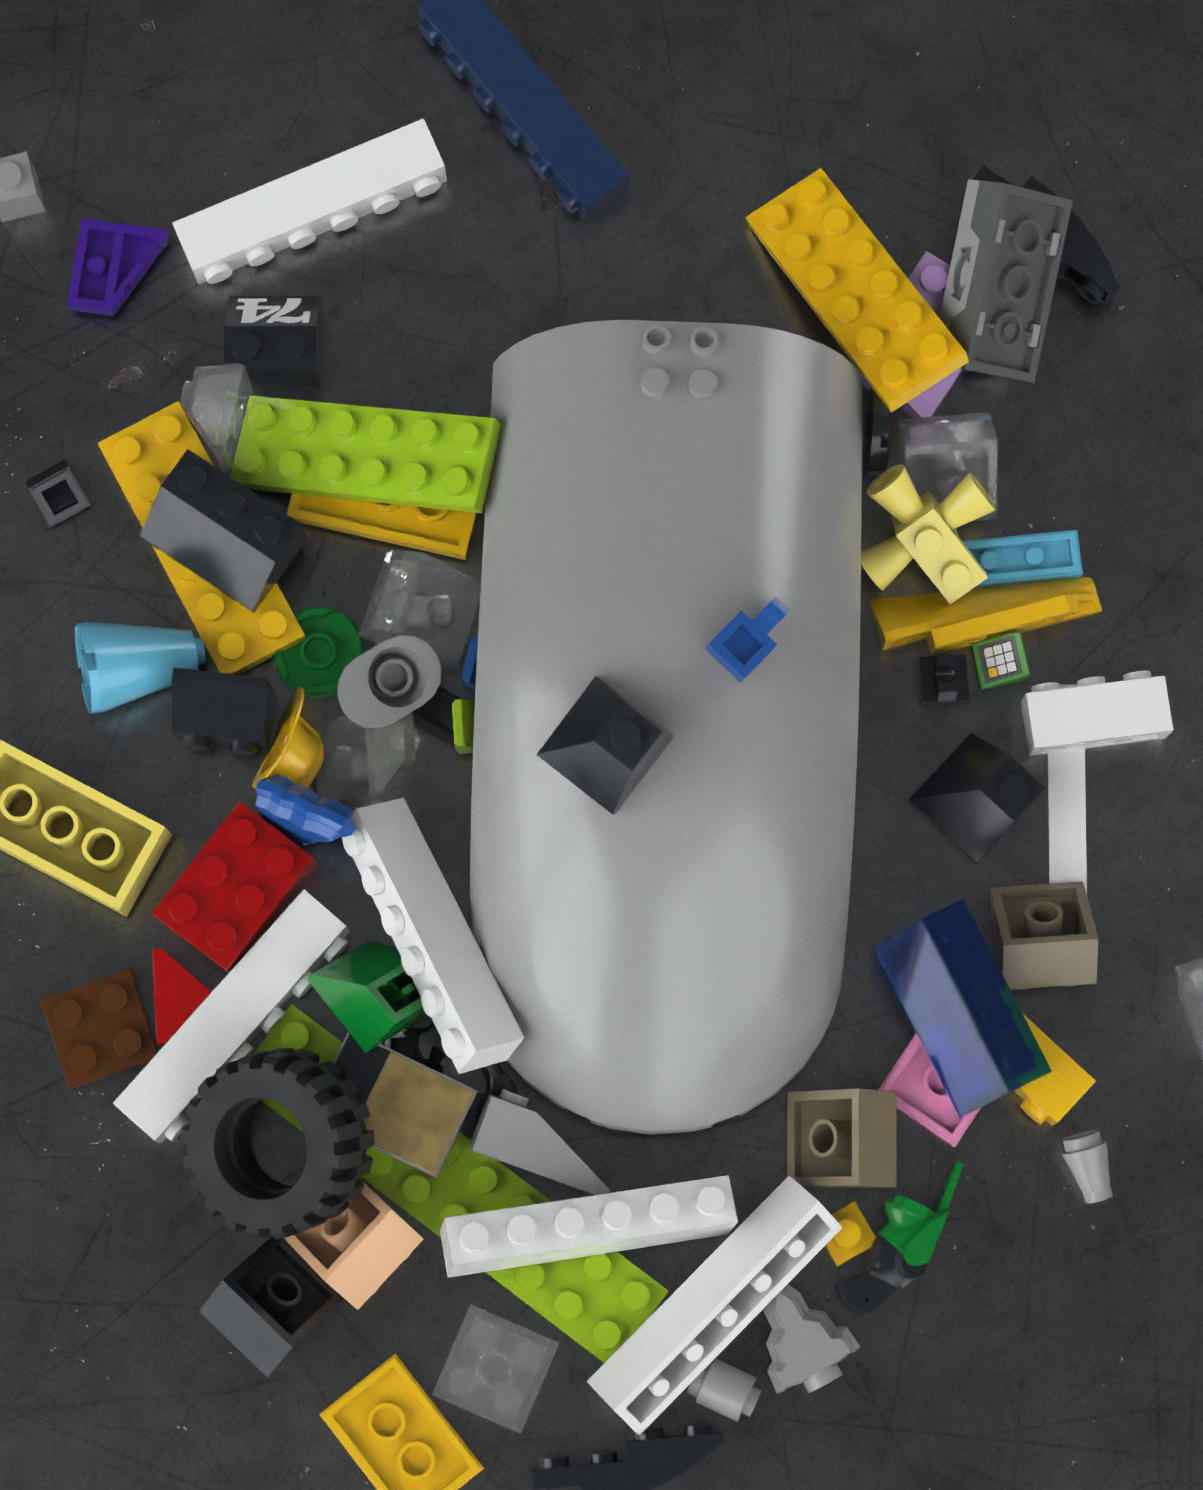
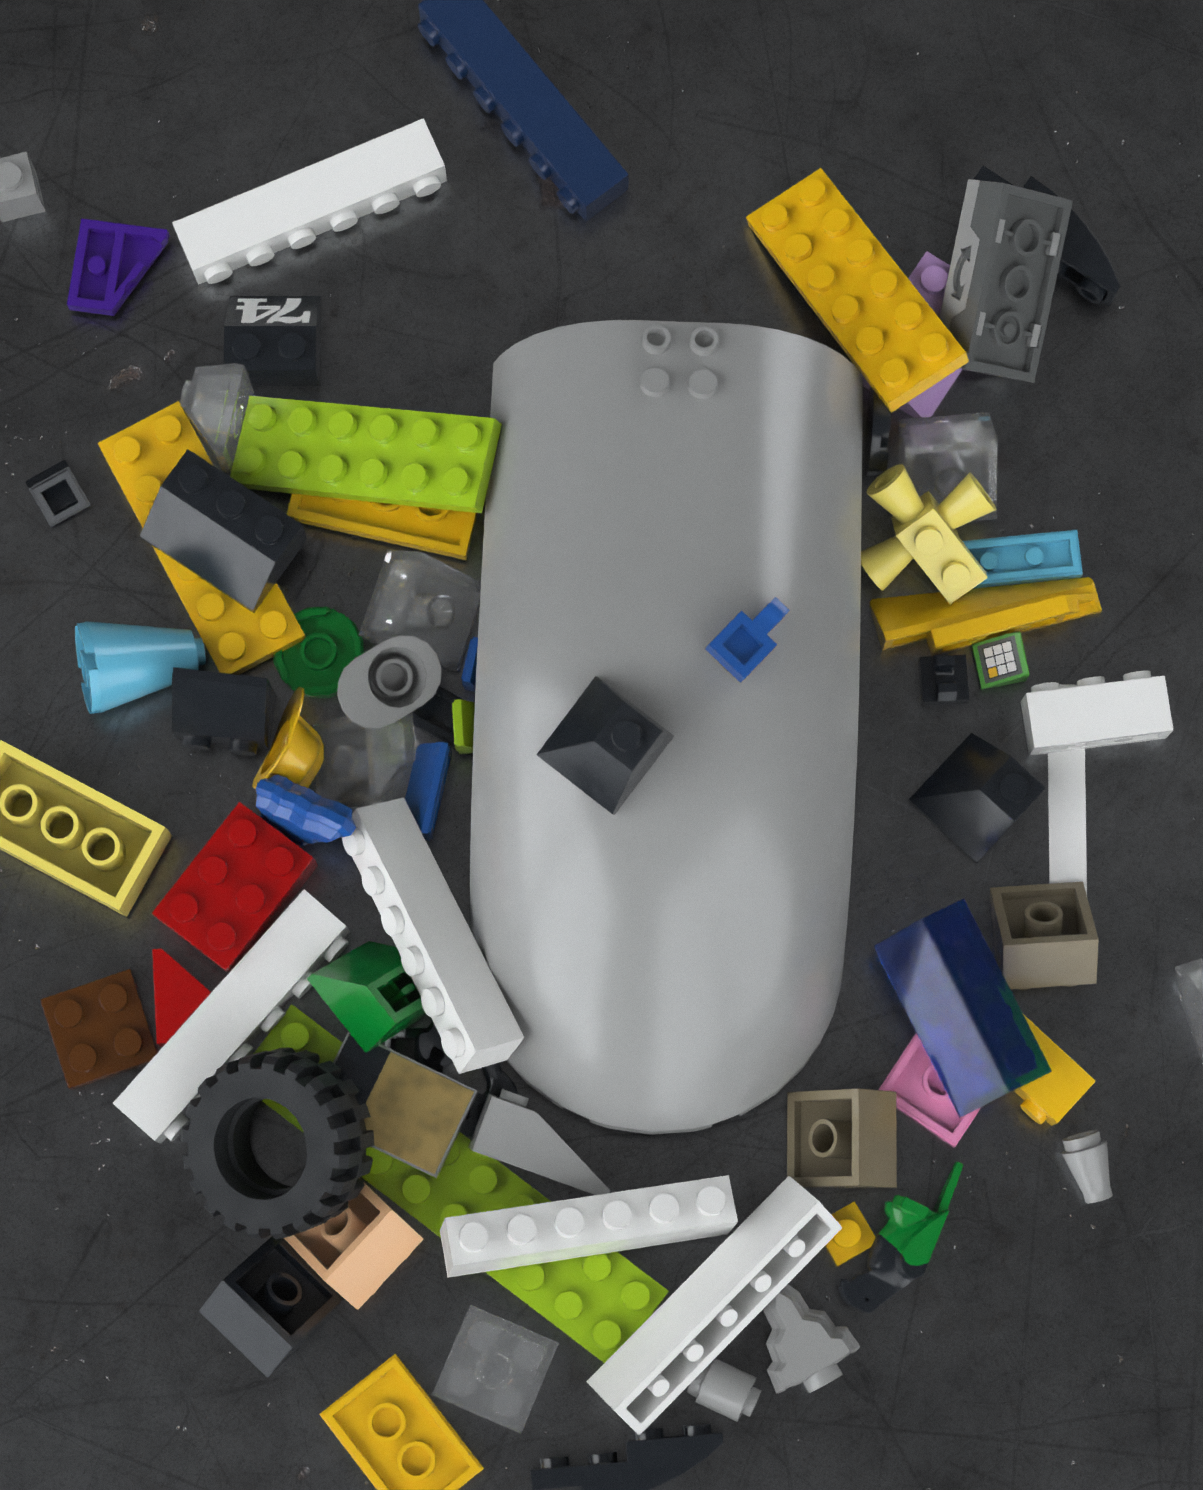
(428, 784): none -> blue slope

